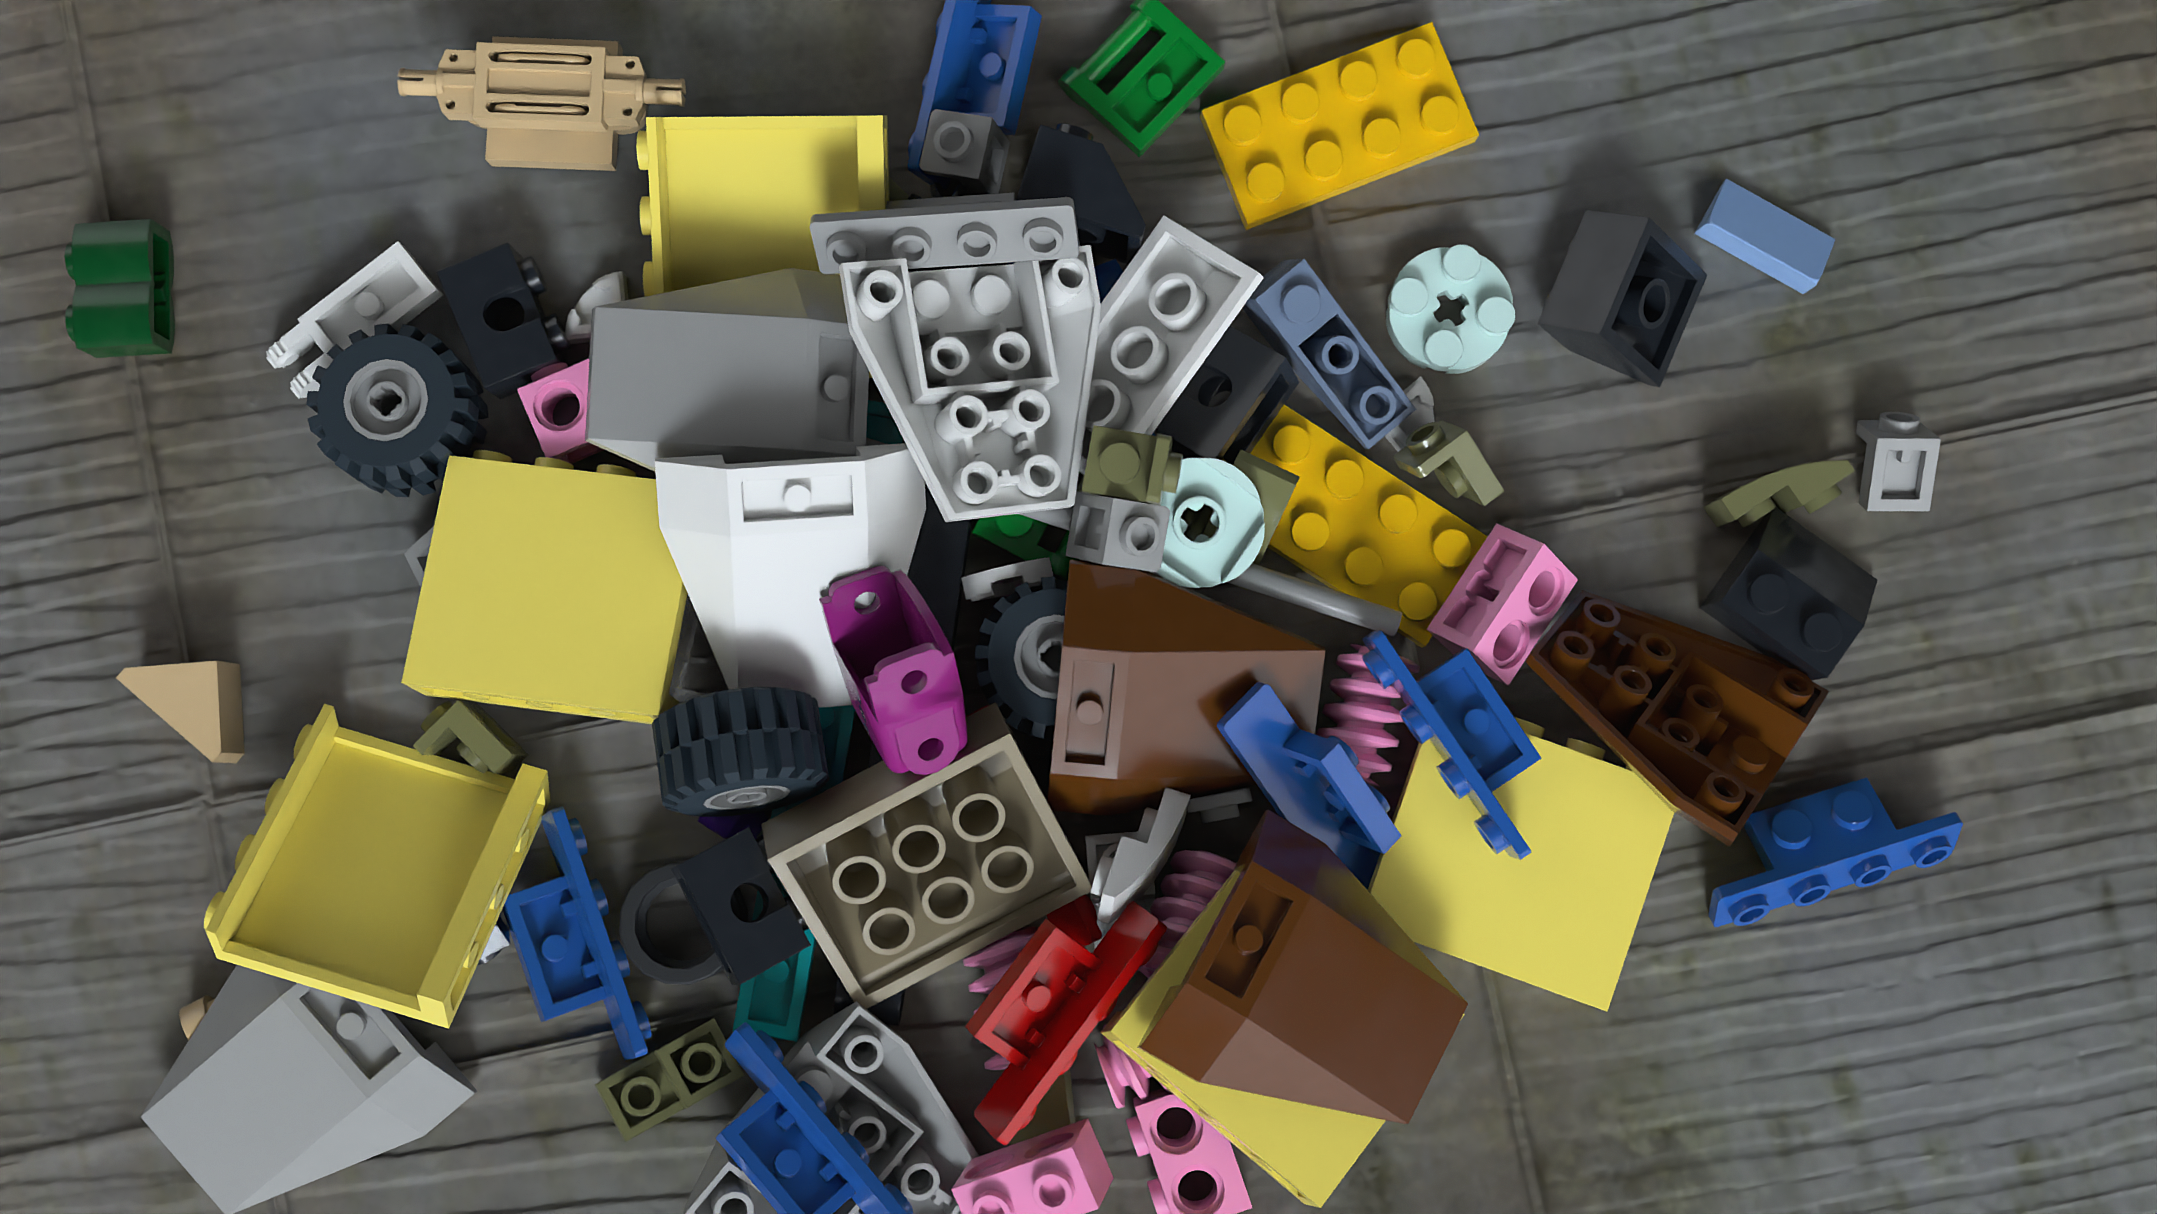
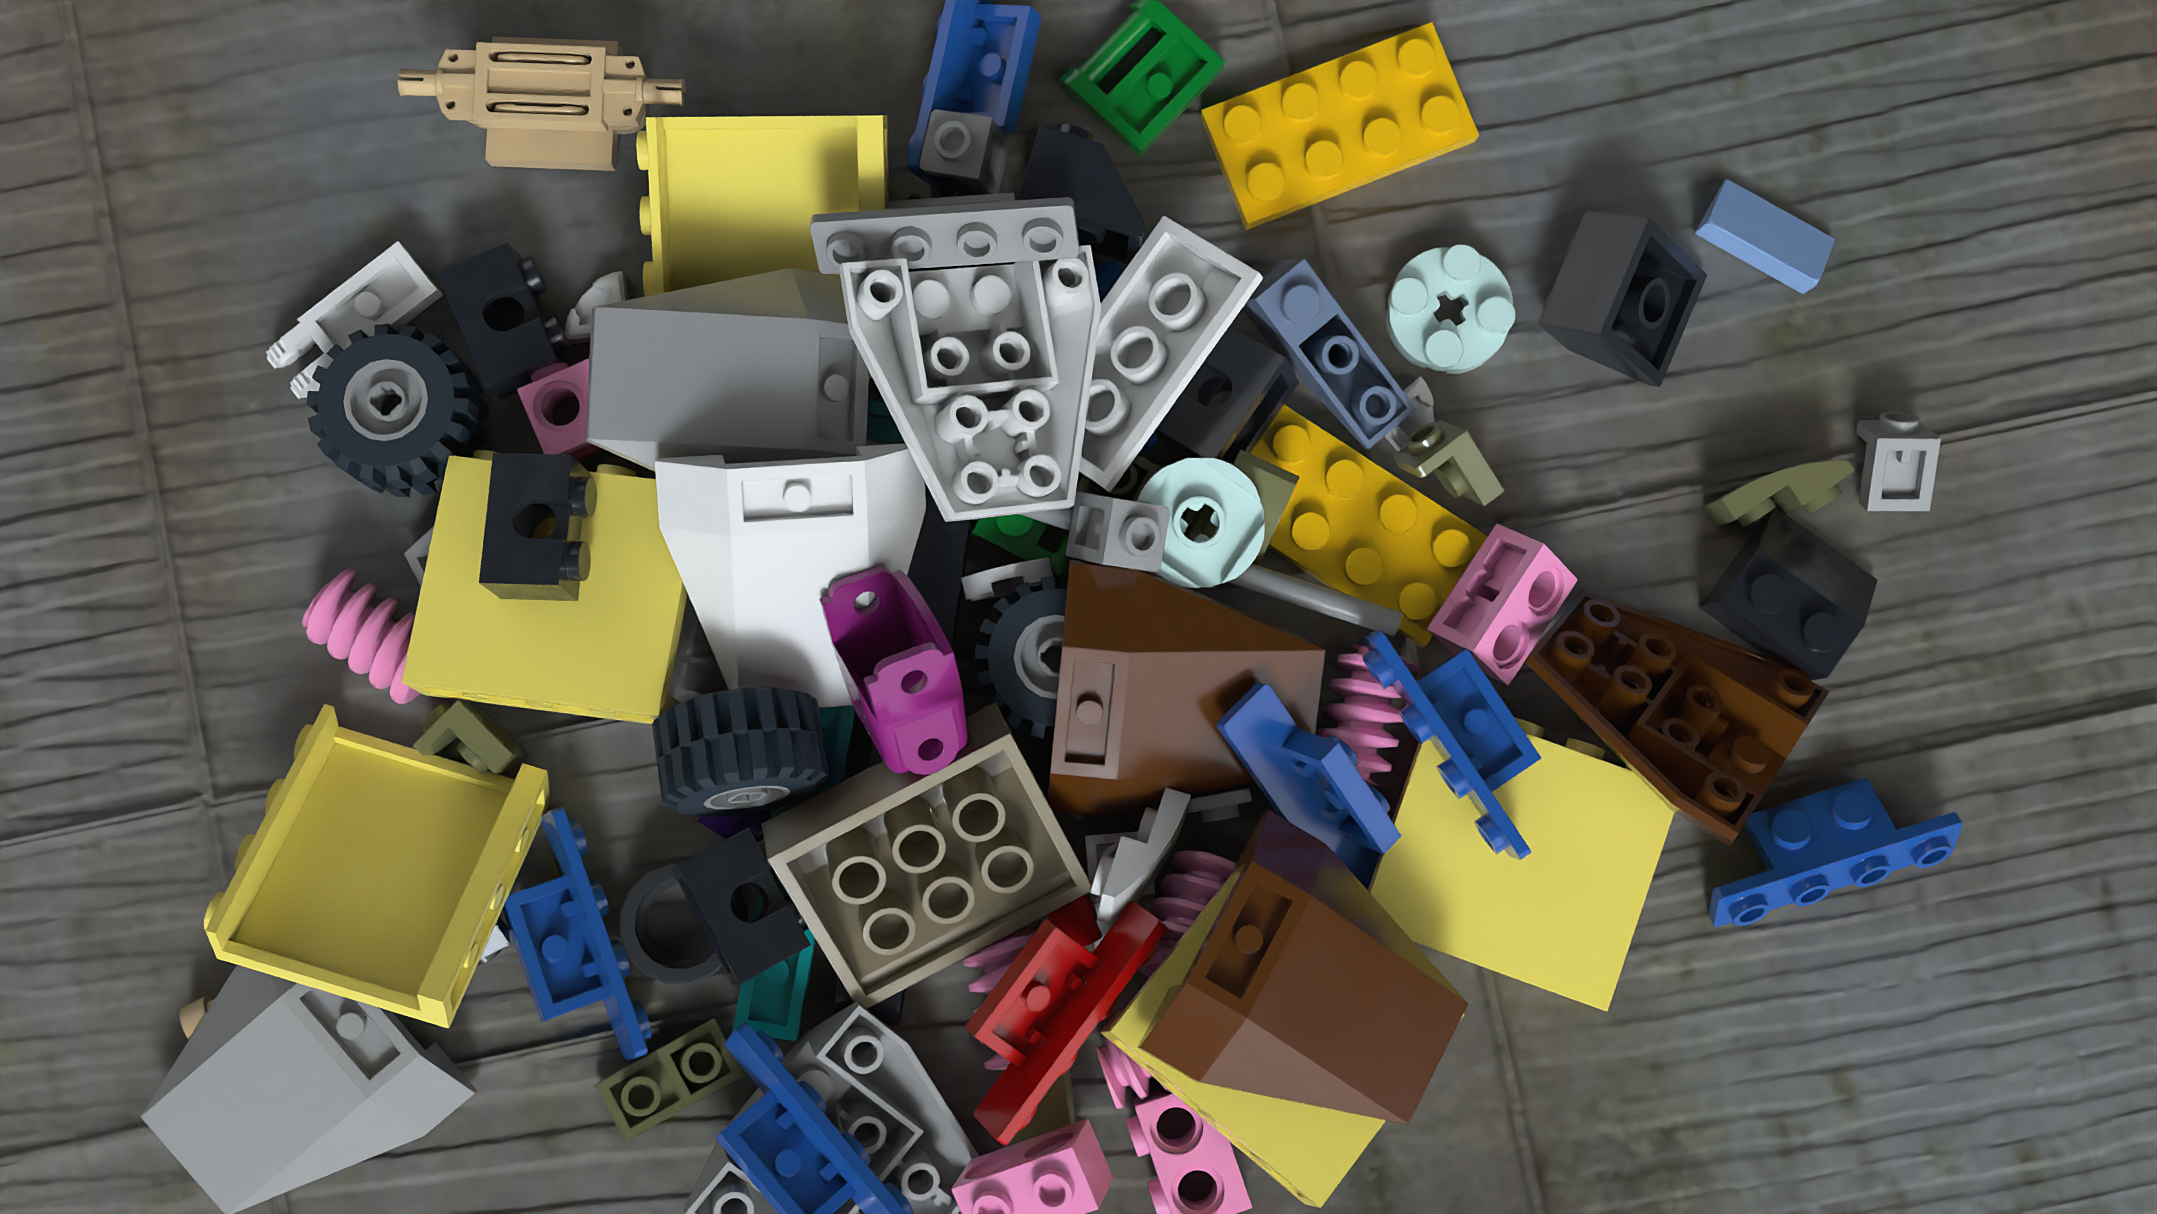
(121, 288): dark green brick -> none
(196, 701): tan slope -> none
(362, 632): none -> bright pink piece
(520, 496): none -> black brick
(1131, 466): olive bracket -> none

